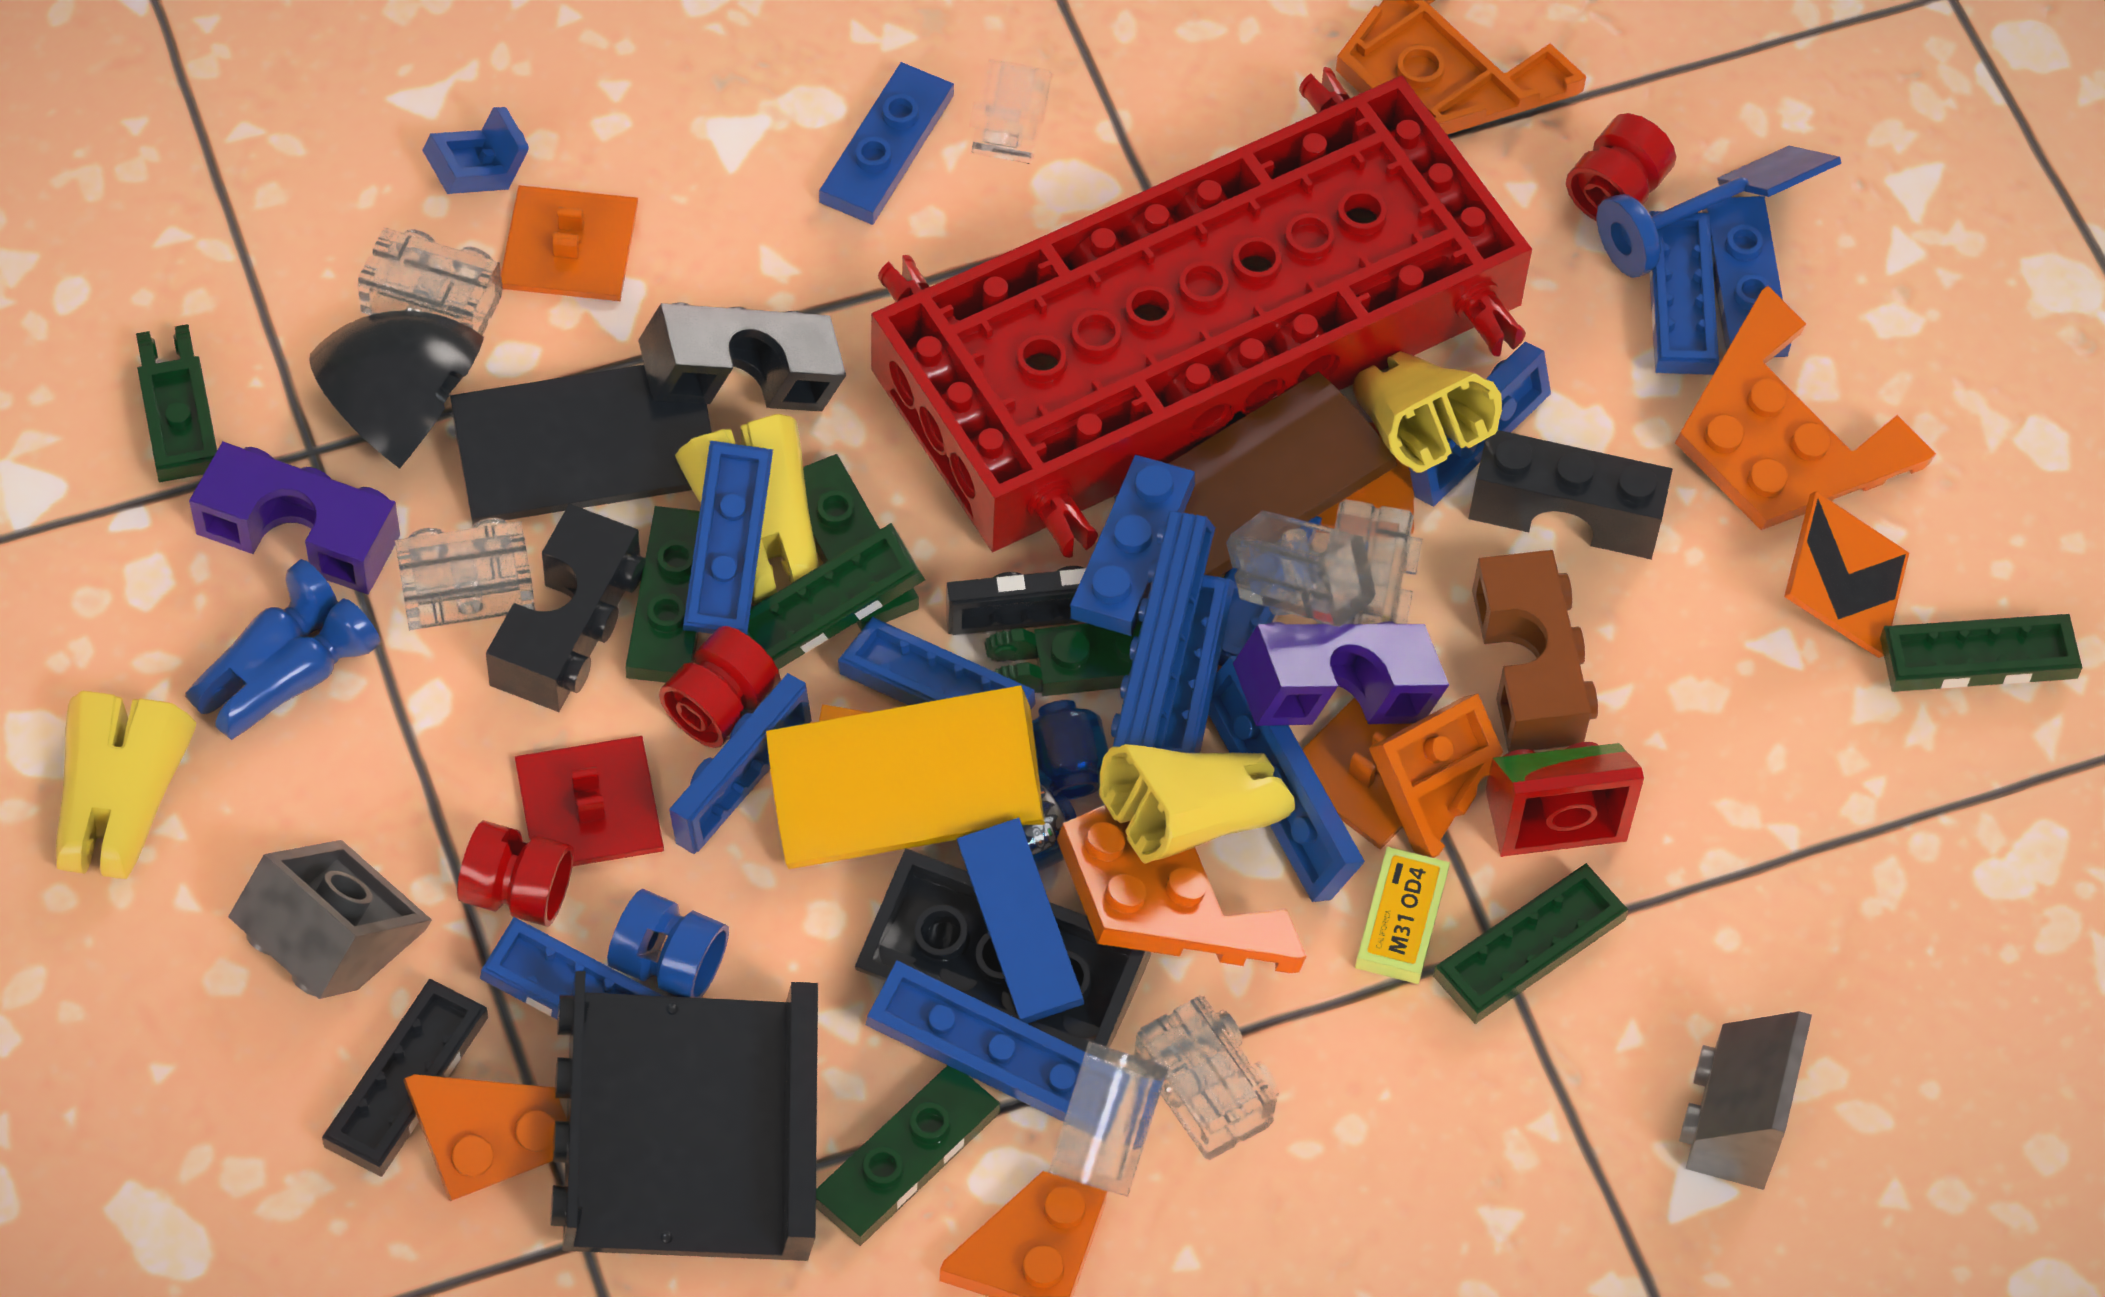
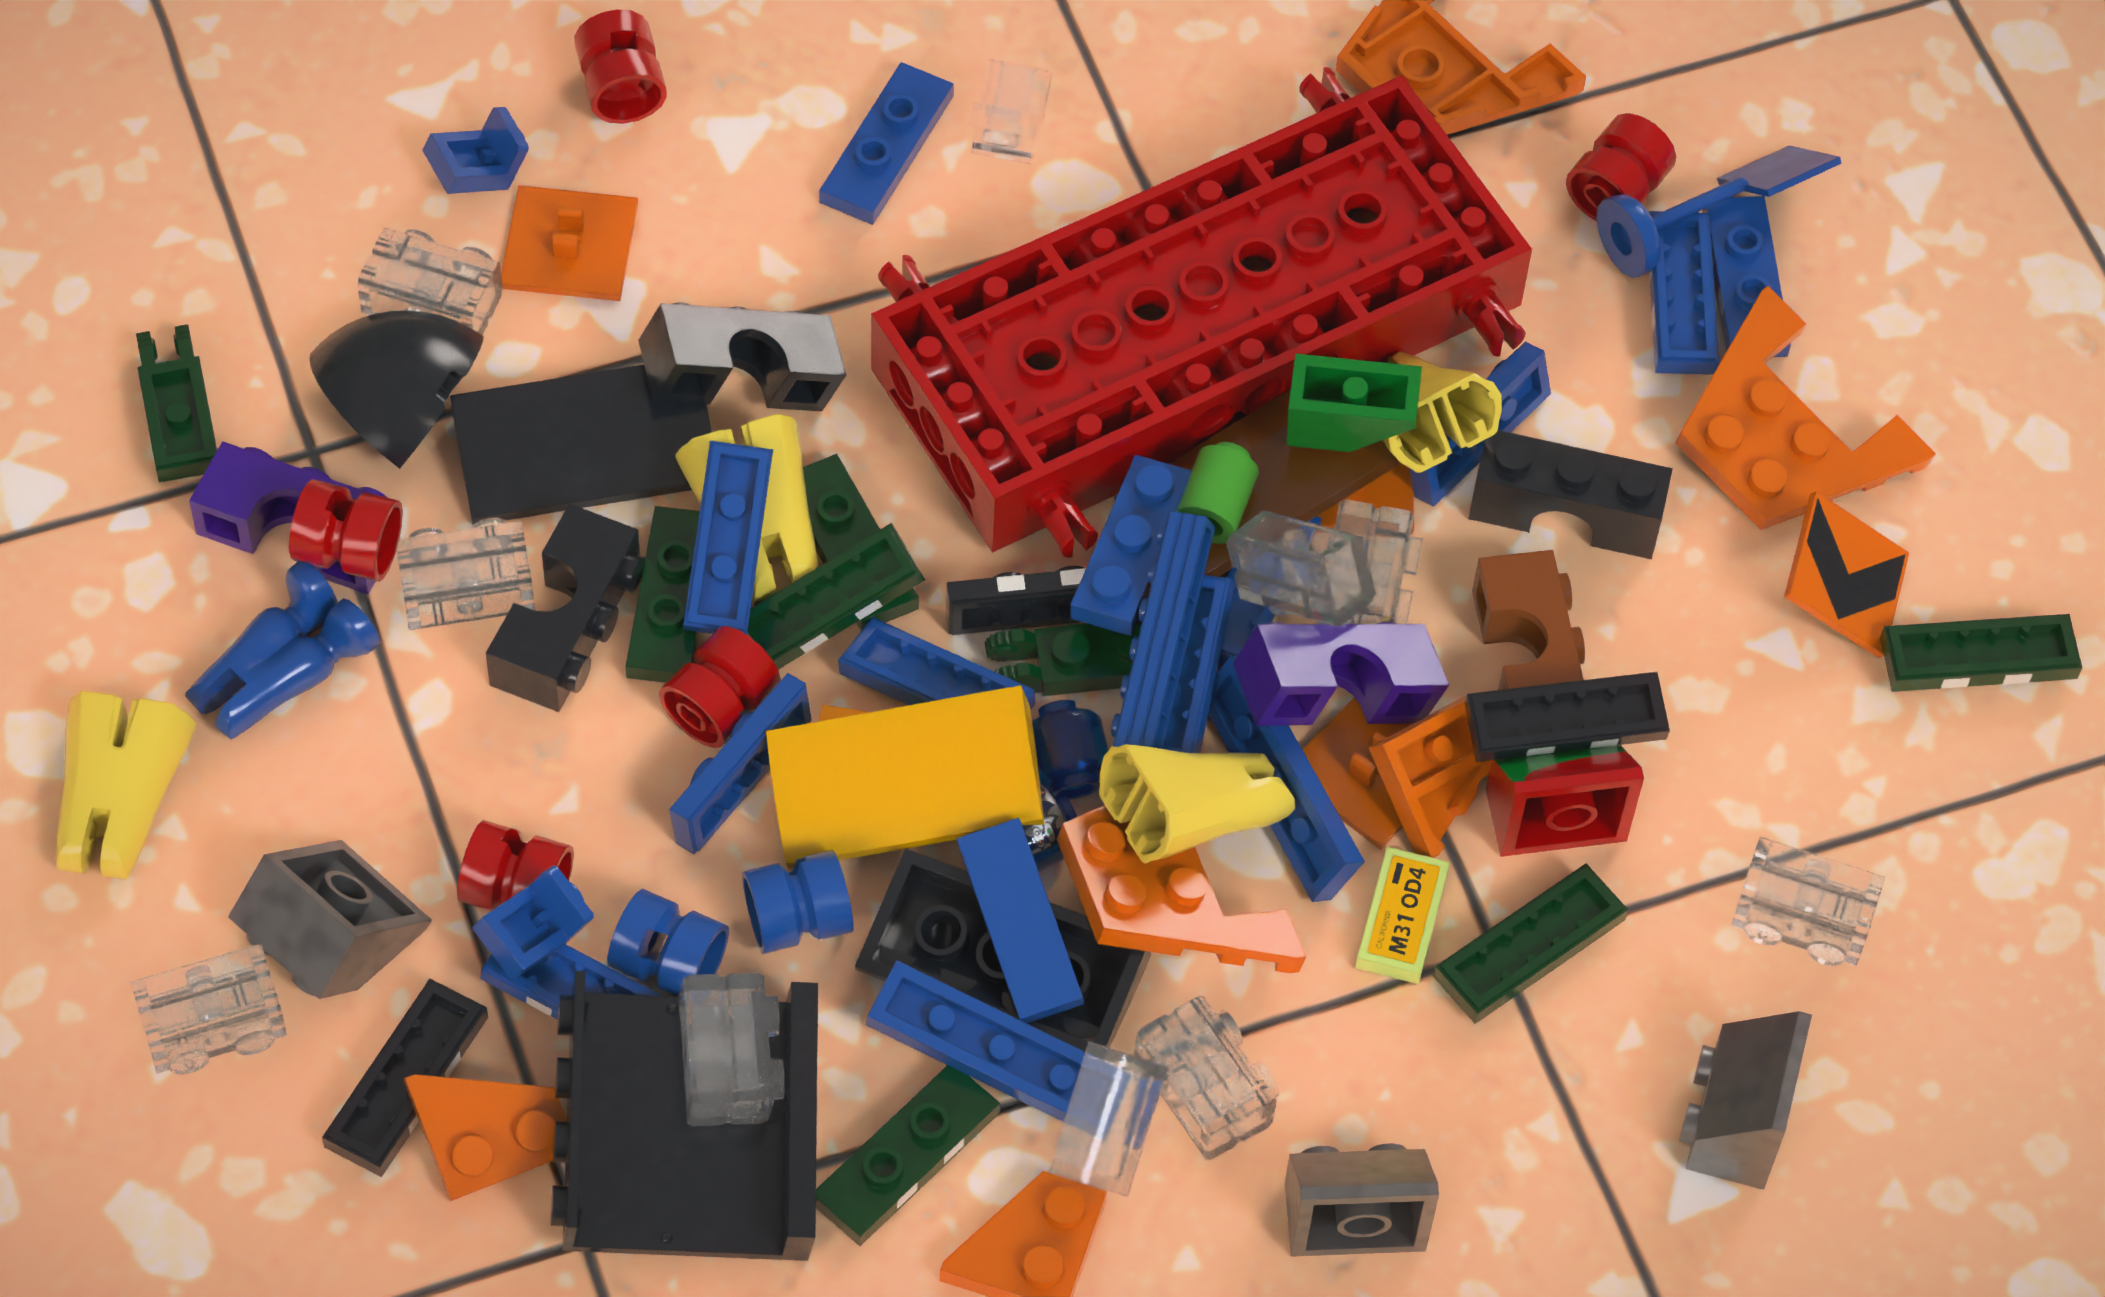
(209, 1010): none -> clear brick
(347, 530): none -> red wheel
(534, 922): none -> blue bracket
(592, 799): red piece -> none
(620, 66): none -> red wheel
(728, 1049): none -> clear brick
(798, 901): none -> blue wheel
(1220, 487): none -> bright green brick
(1350, 402): none -> green slope
(1360, 1200): none -> flat silver slope
(1566, 716): none -> black plate
(1807, 903): none -> clear brick

